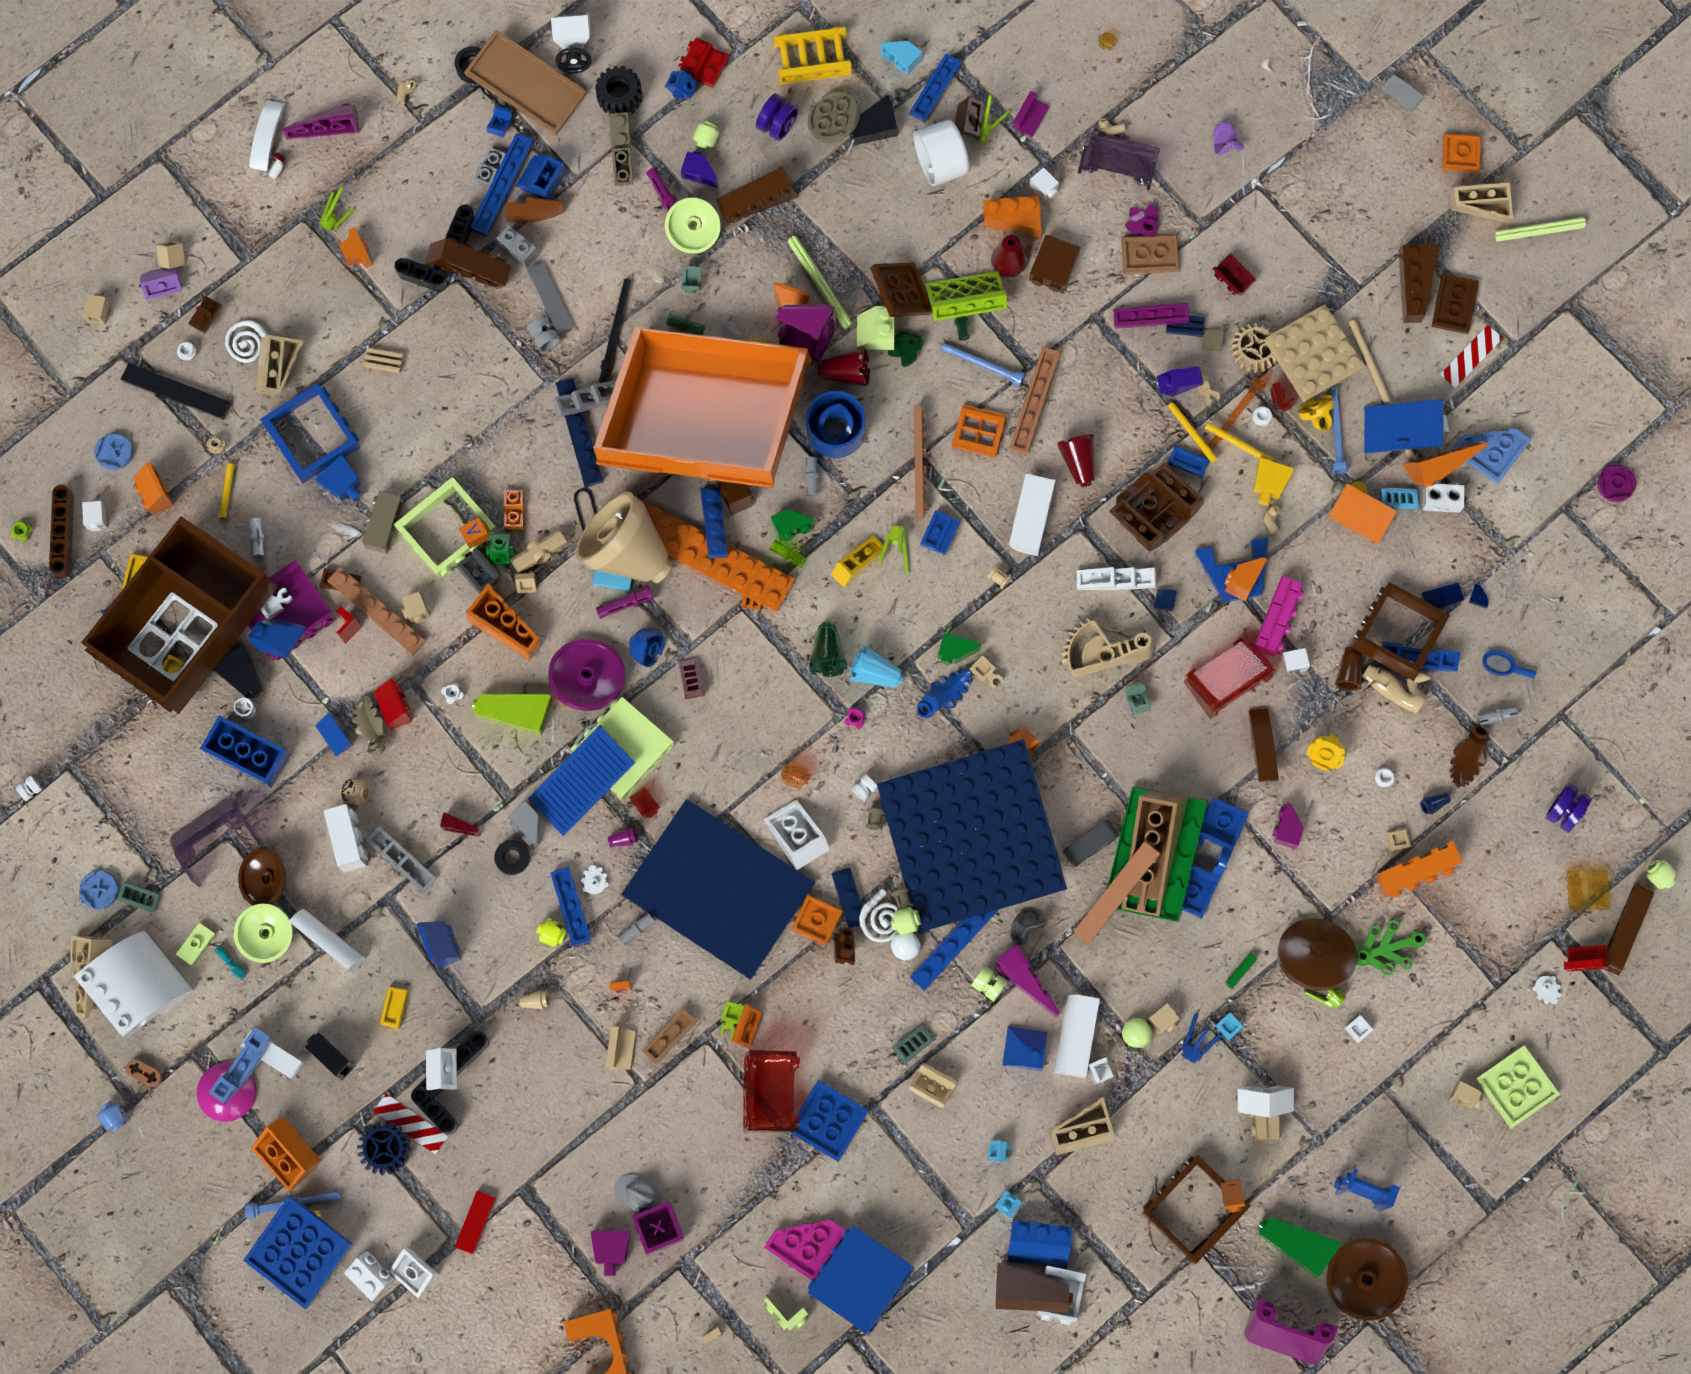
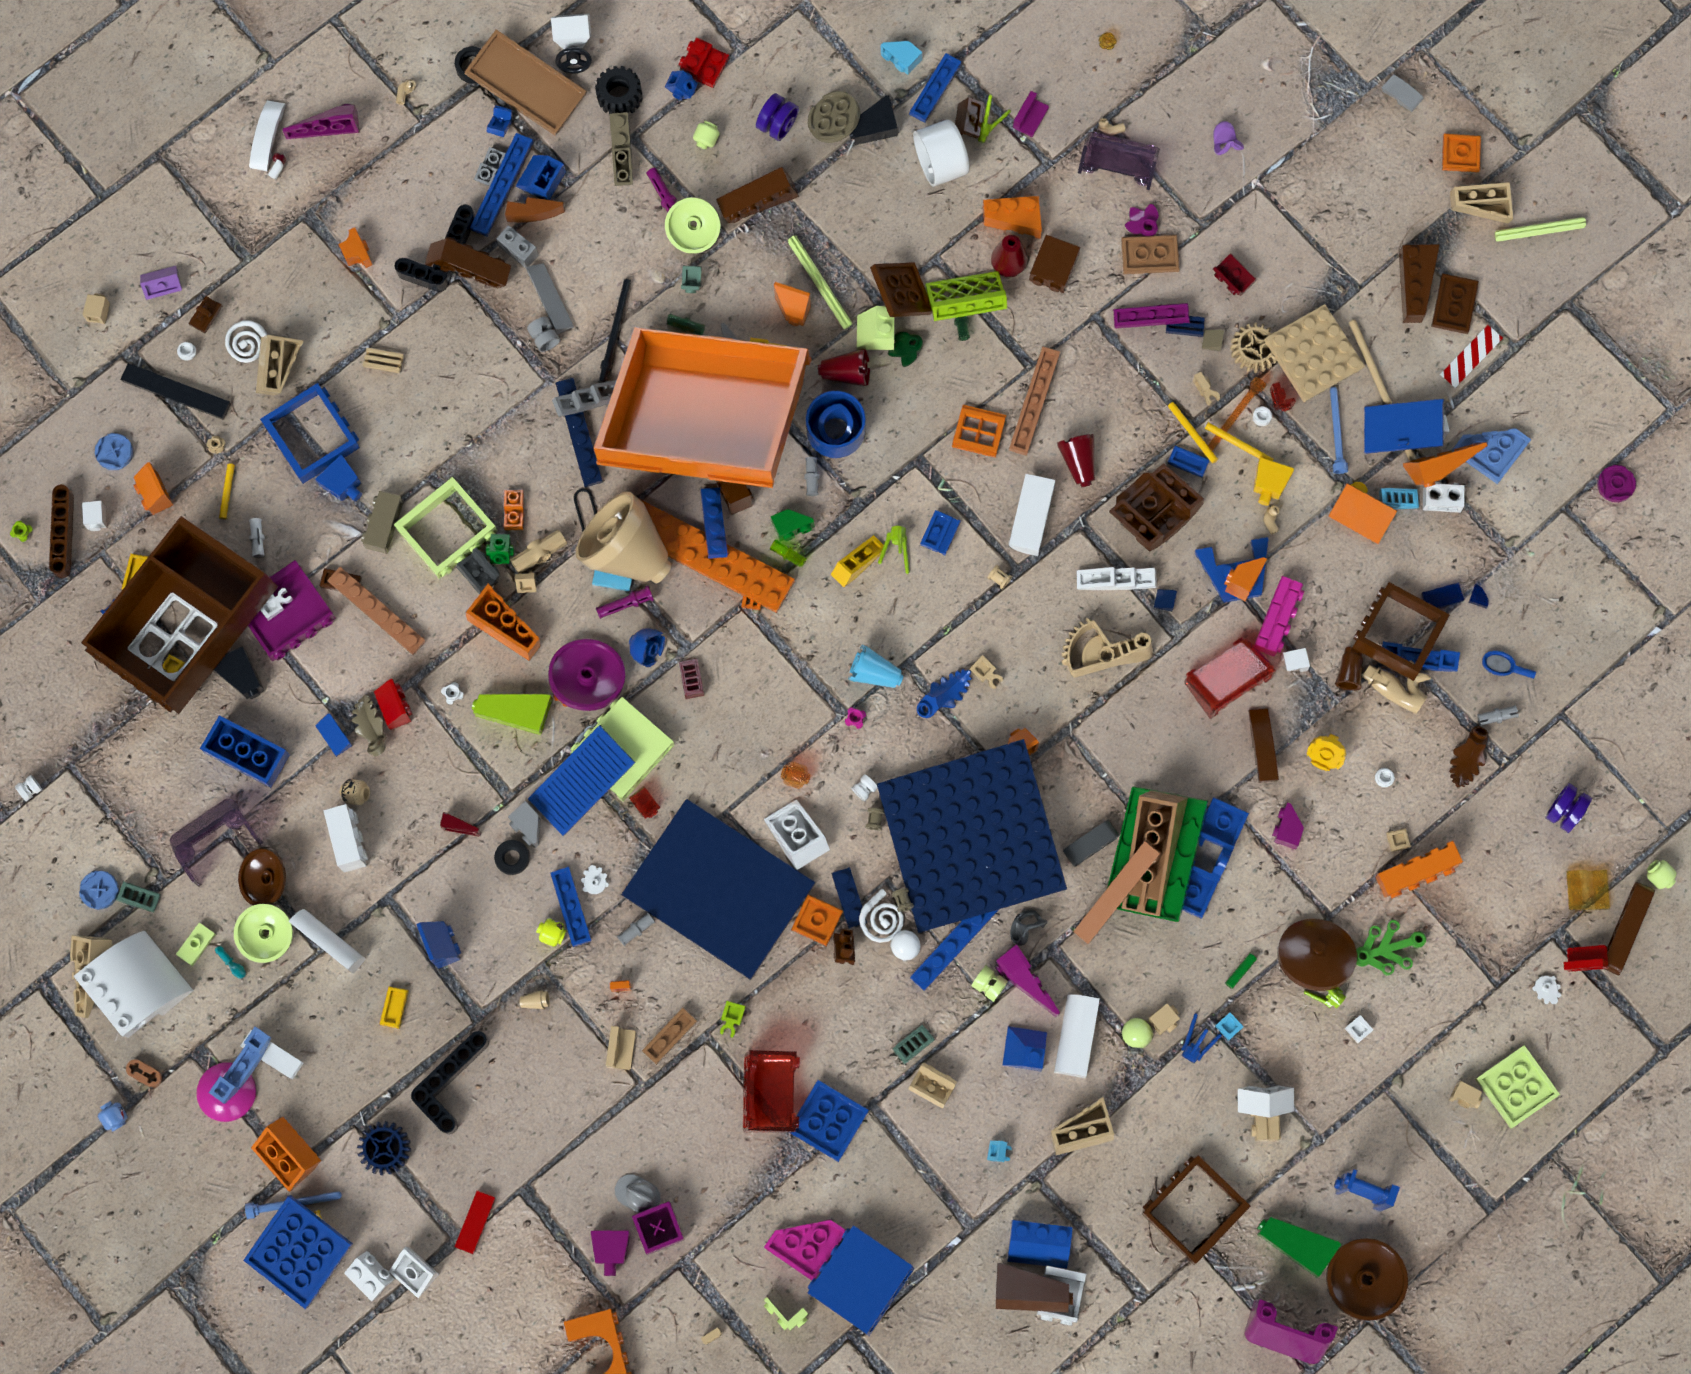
(170, 254): tan panel -> none
(243, 705): white wheel -> none
(276, 636): blue slope -> none
(328, 219): lime plant -> none
(329, 1056): black slope -> none
(350, 627): red panel -> none
(400, 859): light grey slope -> none
(411, 1123): sticker -> none
(414, 608): tan brick -> none
(441, 1069): white panel -> none
(475, 532): orange brick -> none
(625, 837): magenta cone -> none
(698, 169): dark purple slope -> none
(744, 1025): orange tile -> none
(807, 327): magenta windscreen -> none
(813, 72): yellow fence -> none
(827, 652): clear green cone -> none
(906, 921): yellowish green head -> none
(920, 469): nougat plate -> none
(955, 649): green slope -> none
(1008, 1204): medium azure tile -> none
(1015, 377): medium blue piece -> none
(1044, 184): white brick -> none
(1100, 1071): white panel -> none
(1137, 698): sand green bracket -> none
(1179, 380): dark purple slope -> none
(1232, 1195): orange slope -> none
(1316, 410): yellow tile -> none
(1433, 803): dark blue cone -> none

